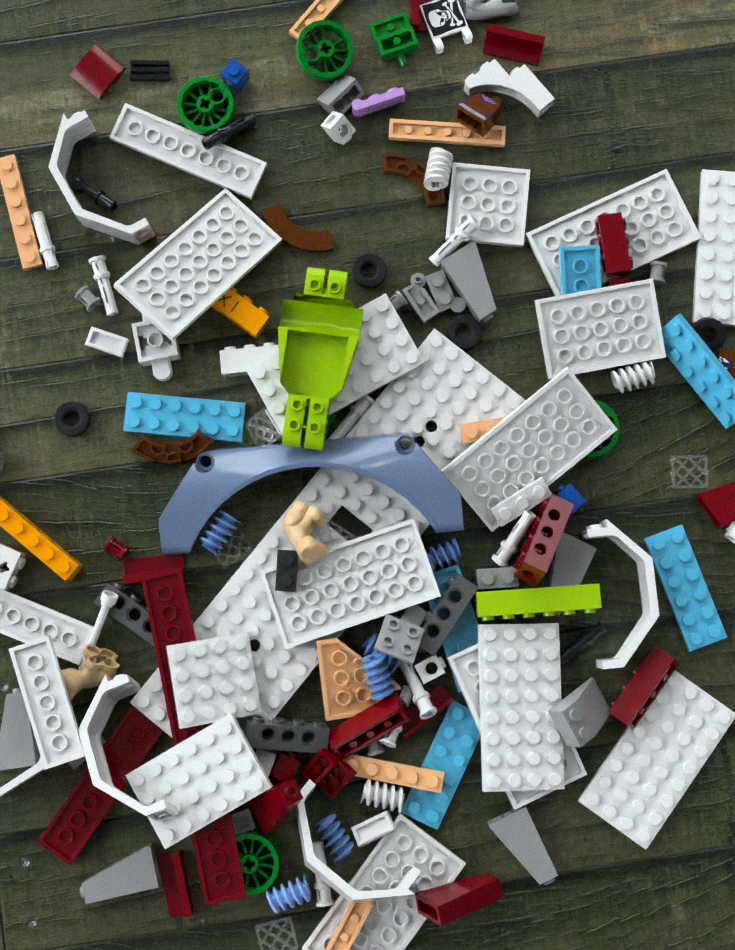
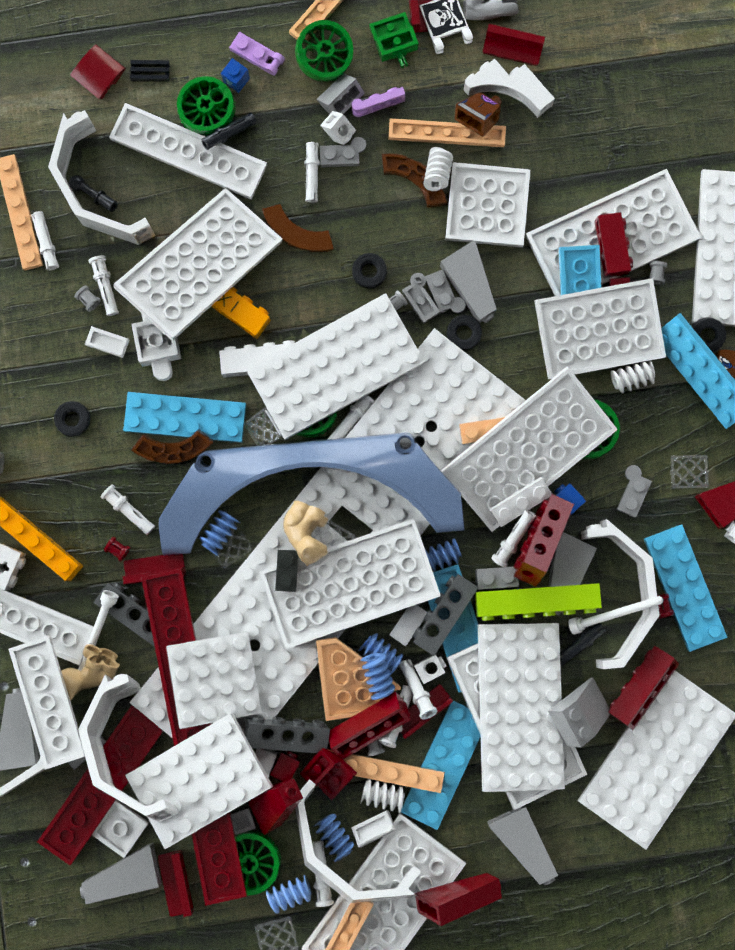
(120, 828): none -> white tile
(121, 503): none -> white pin
(256, 53): none -> lavender plate
(311, 172): none -> white pin
(316, 353): lime piece -> none
(342, 154): none -> light grey hinge
(399, 639): light grey plate -> none
(461, 234): white pin -> none
(577, 624): none -> white piece
(634, 492): none -> light grey hinge
(667, 609): none -> dark red bush

